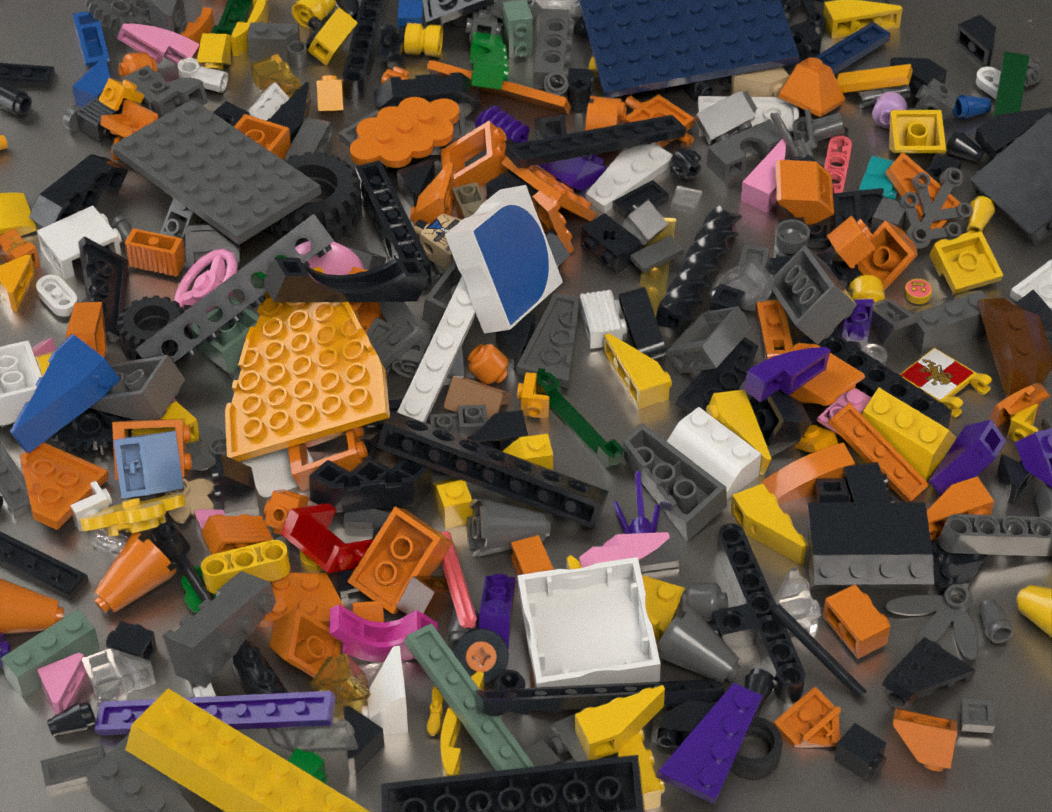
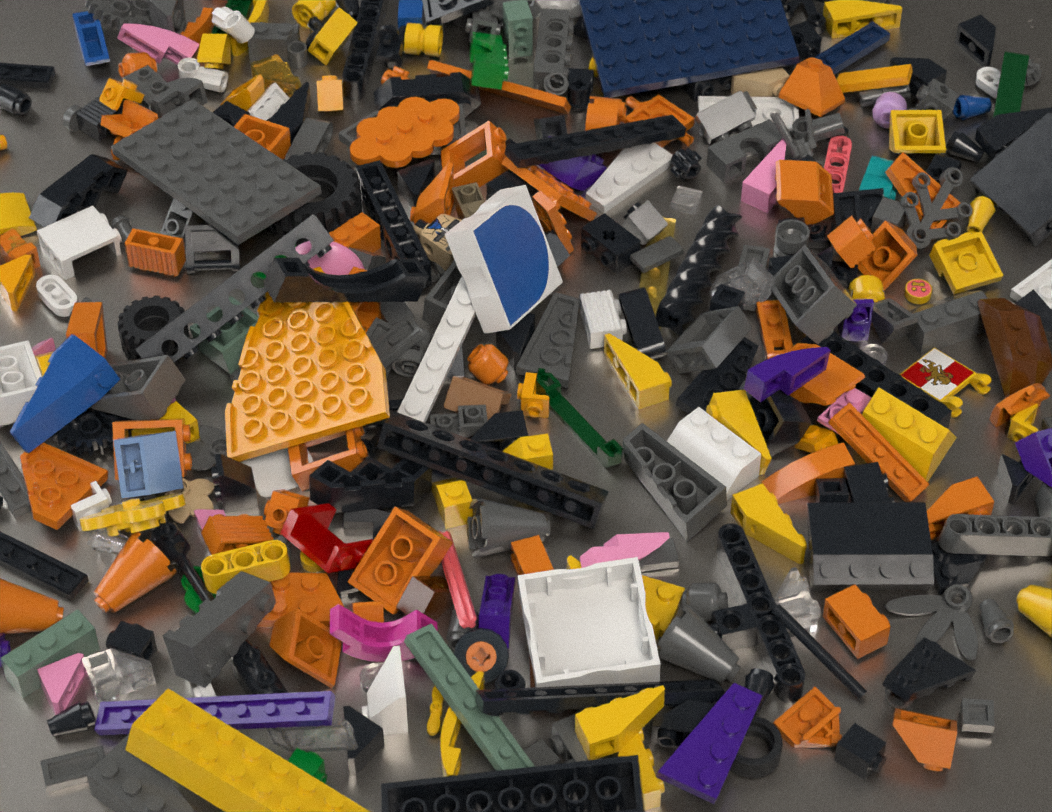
(91, 84): blue slope -> none
(104, 282): black wing -> none
(208, 280): bright pink piece -> none
(233, 23): none -> white piece
(247, 93): none -> light orange slope
(343, 678): clear yellow slope -> none
(358, 233): none -> orange brick
(512, 128): dark purple piece -> none
(638, 524): dark purple plant -> none
(649, 191): black tile -> none
(969, 455): dark purple slope -> none

